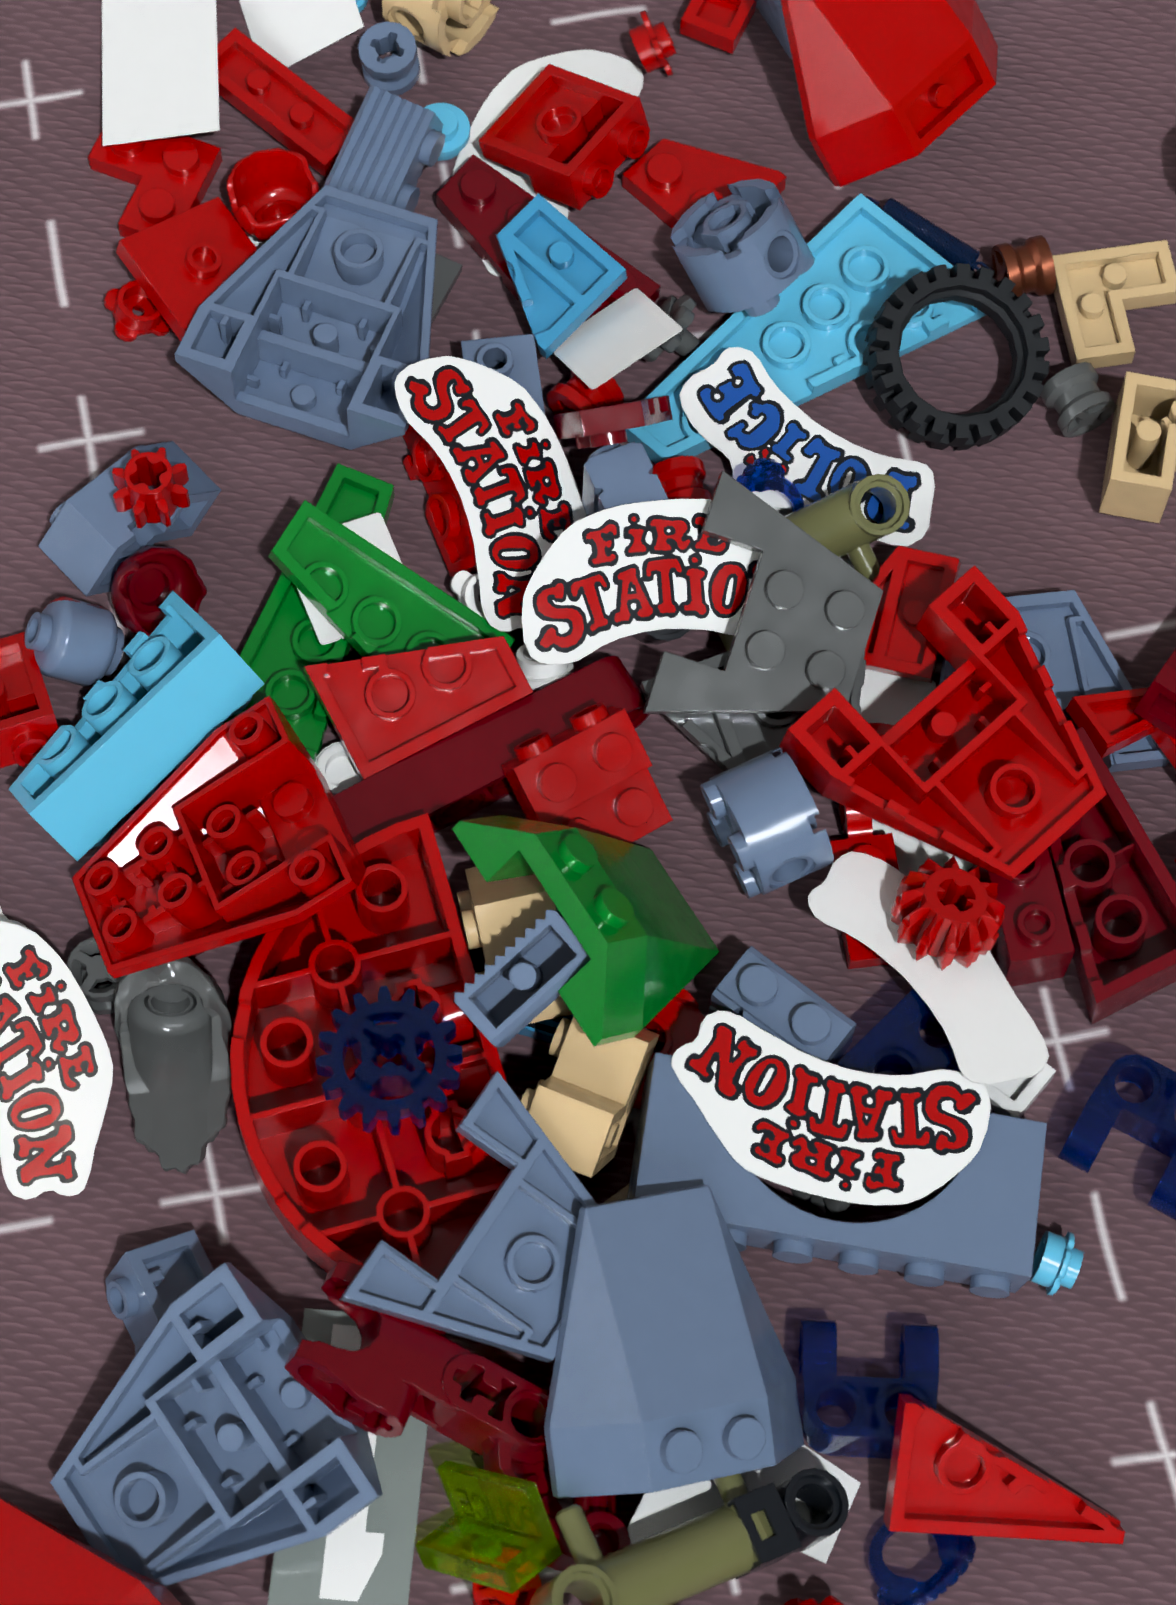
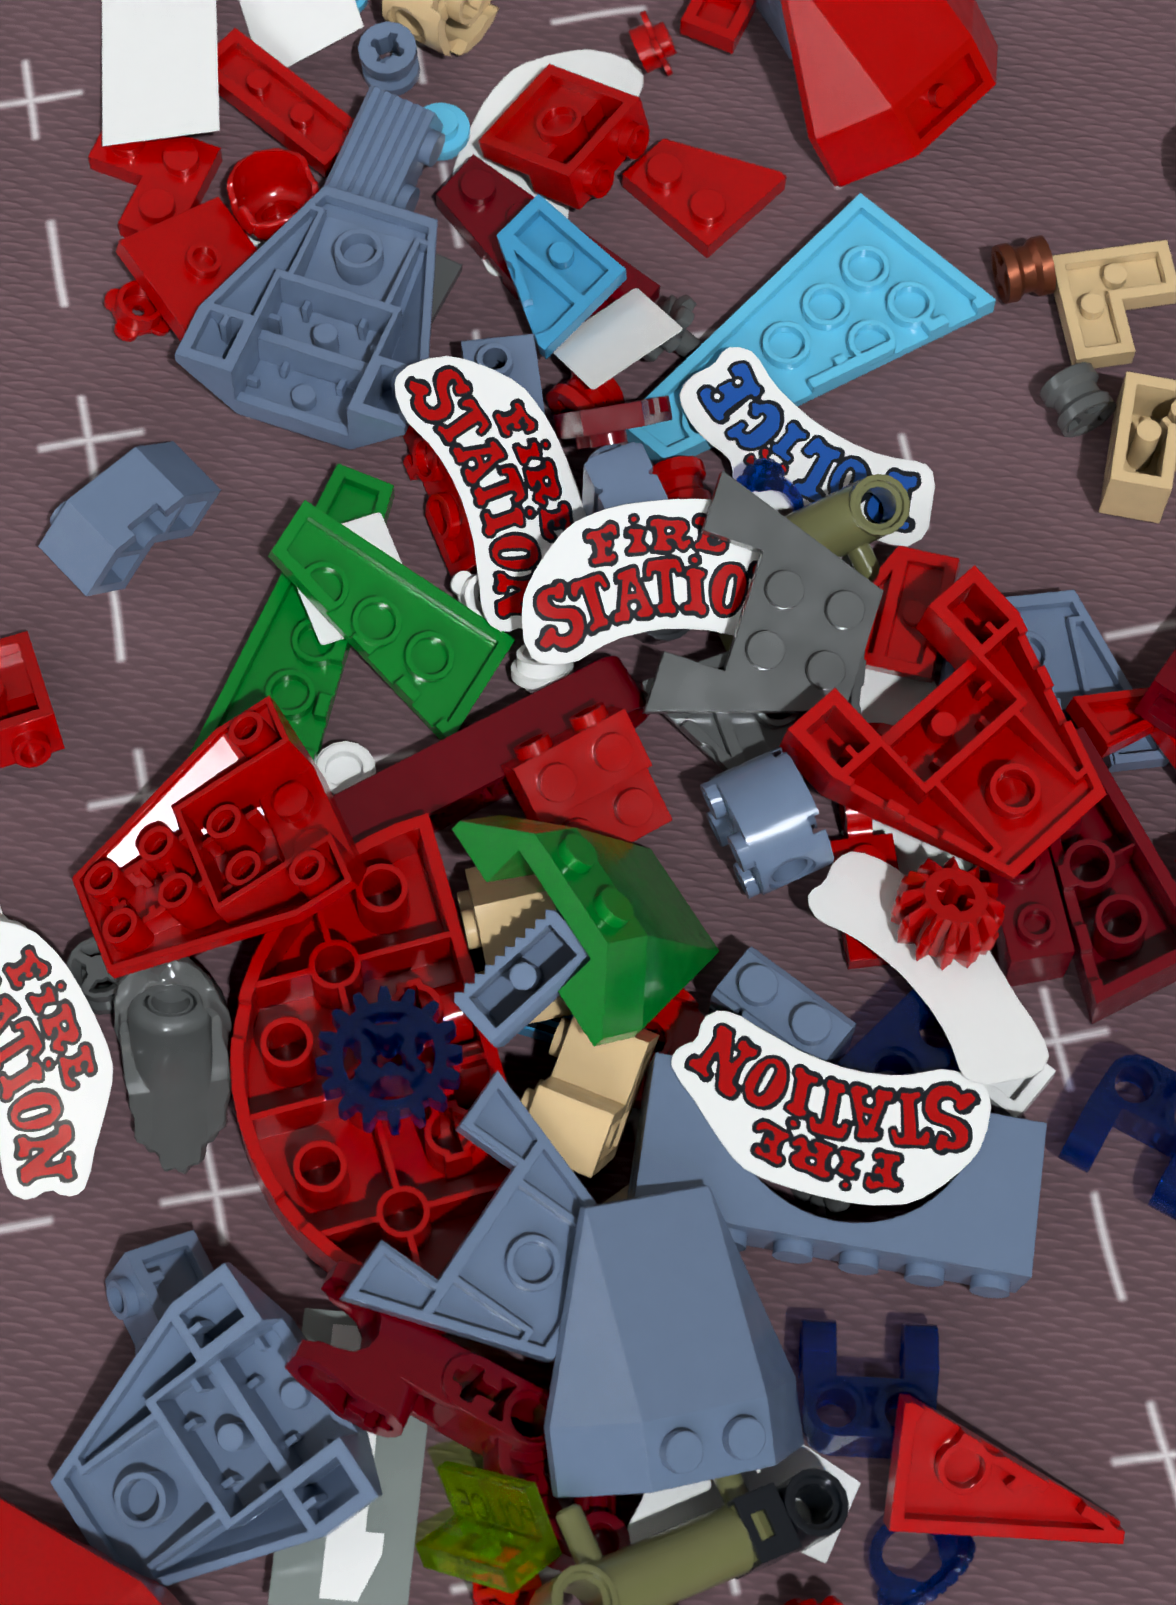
(75, 641): sand blue head -> none
(135, 729): medium azure wedge -> none
(147, 580): dark red hair -> none
(151, 470): red gear -> none
(415, 698): red wing -> none
(741, 248): sand blue brick -> none
(932, 235): dark blue piece -> none
(1012, 318): black tyre -> none
(1056, 1262): medium azure plate -> none

